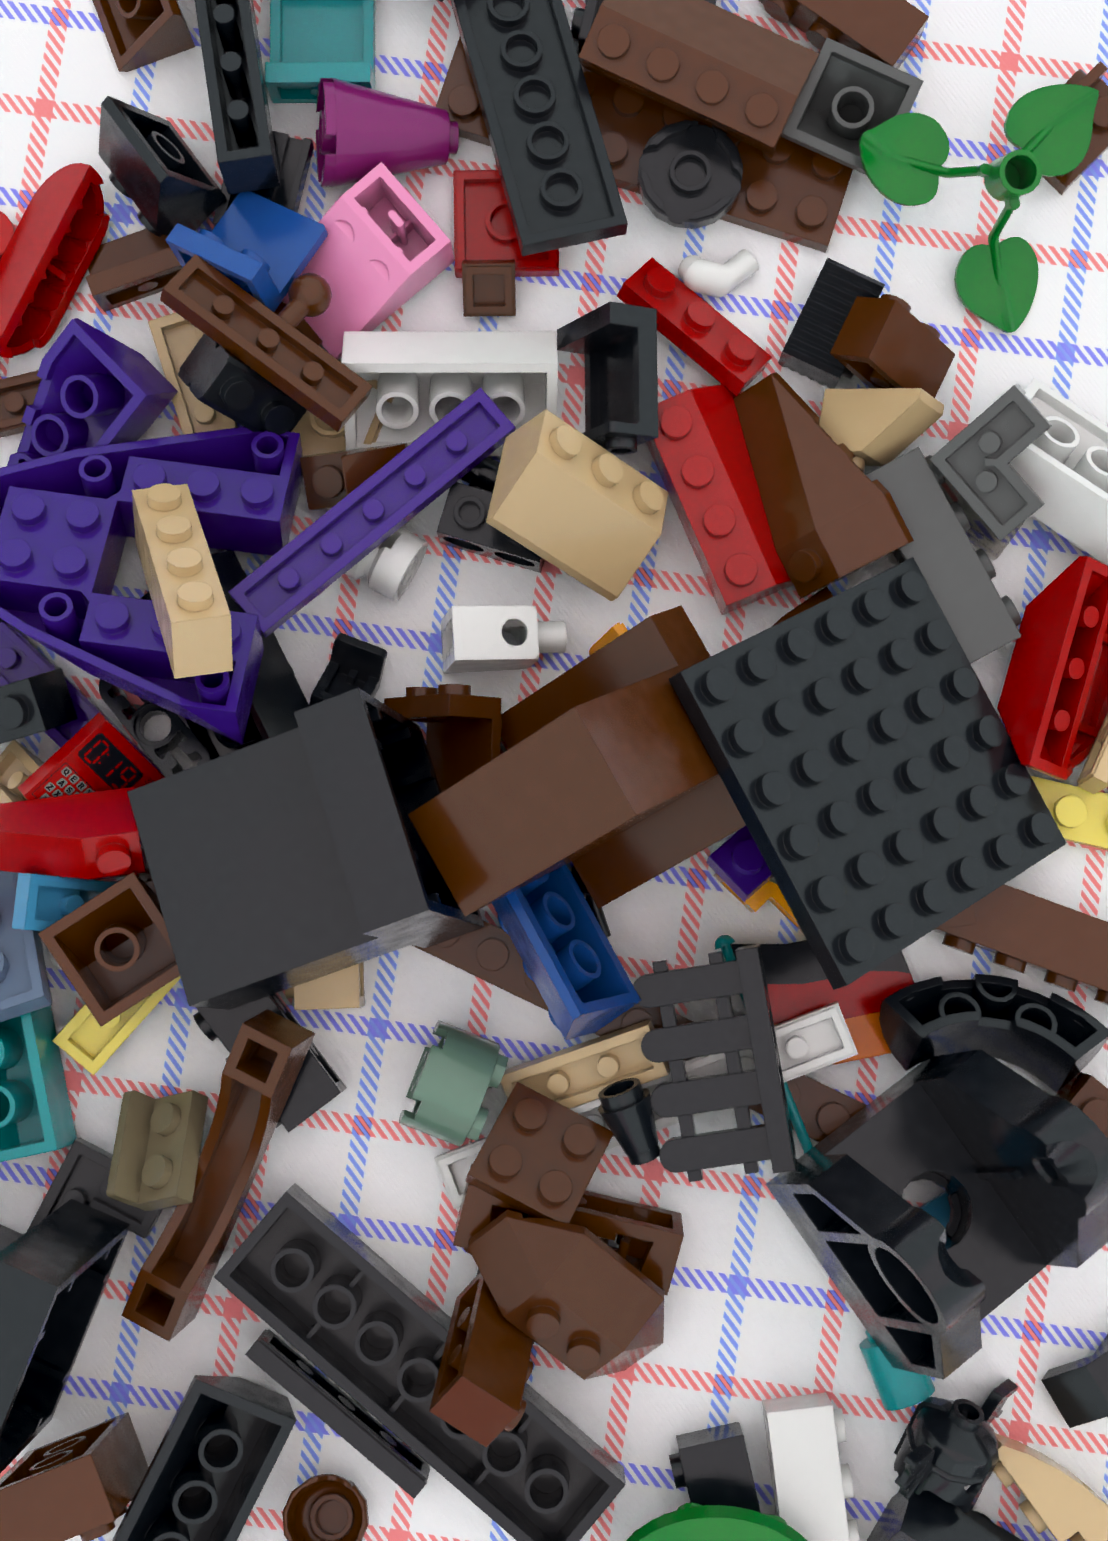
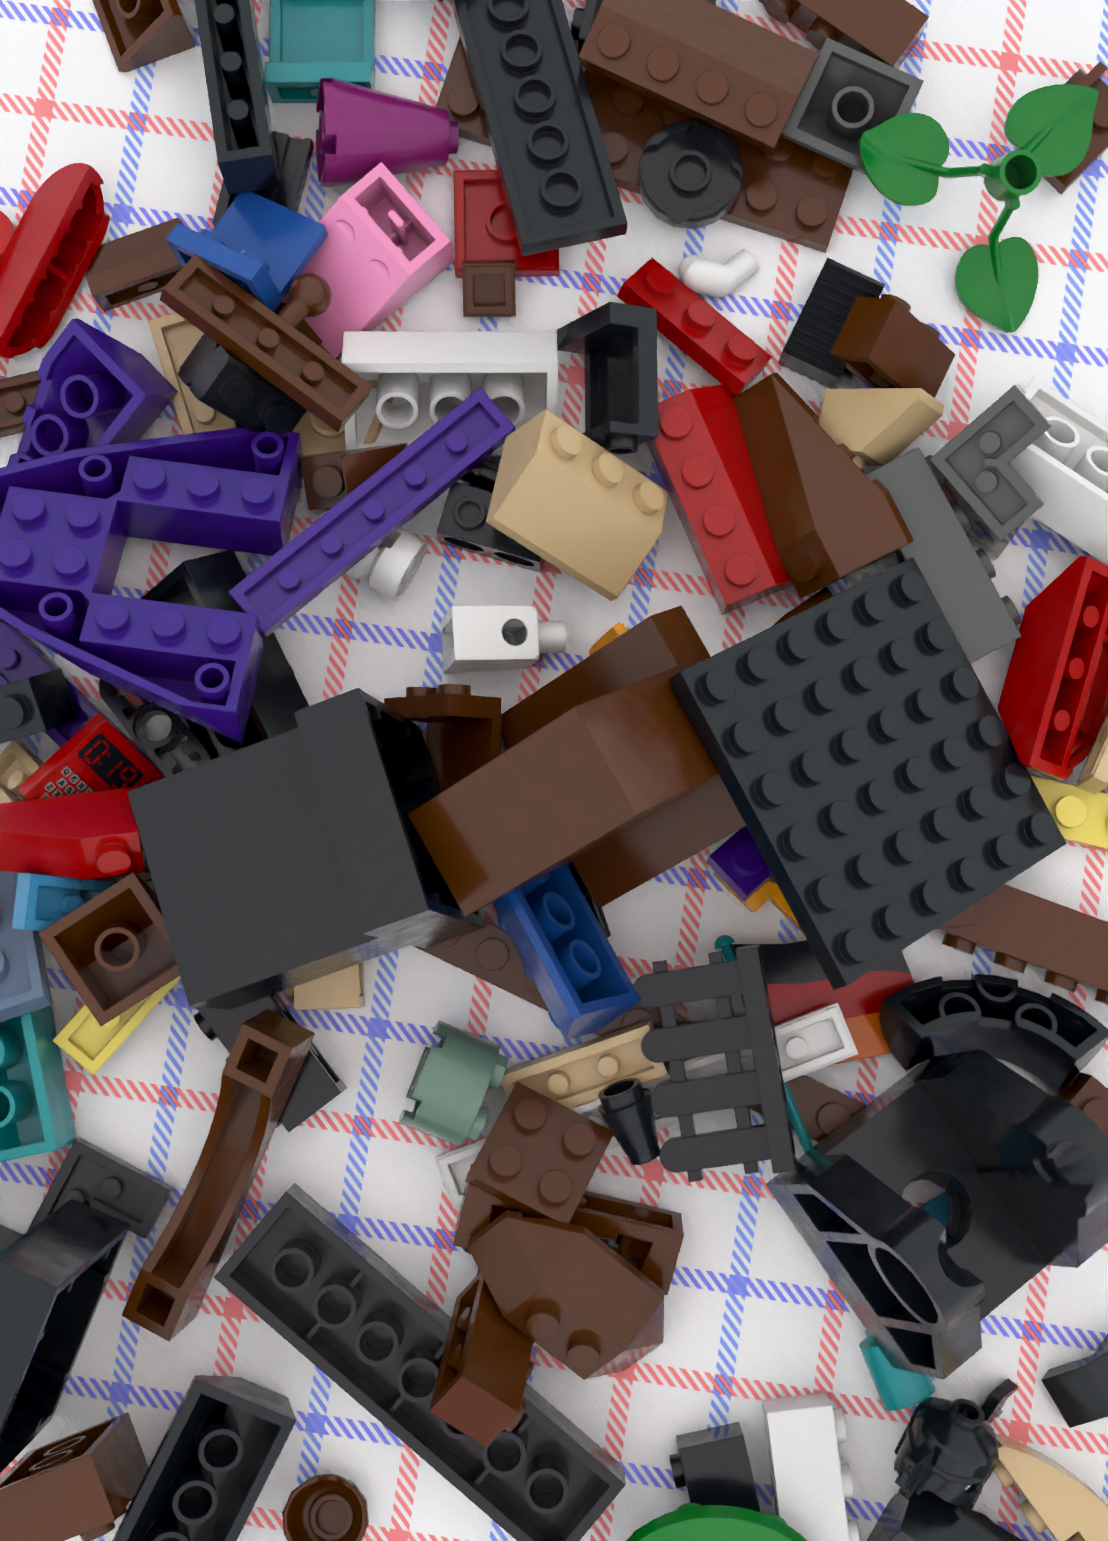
(155, 168): black slope -> none
(157, 1149): dark tan bracket -> none
(182, 581): tan brick -> none
(339, 1412): black tile -> none
(350, 667): black bracket -> none

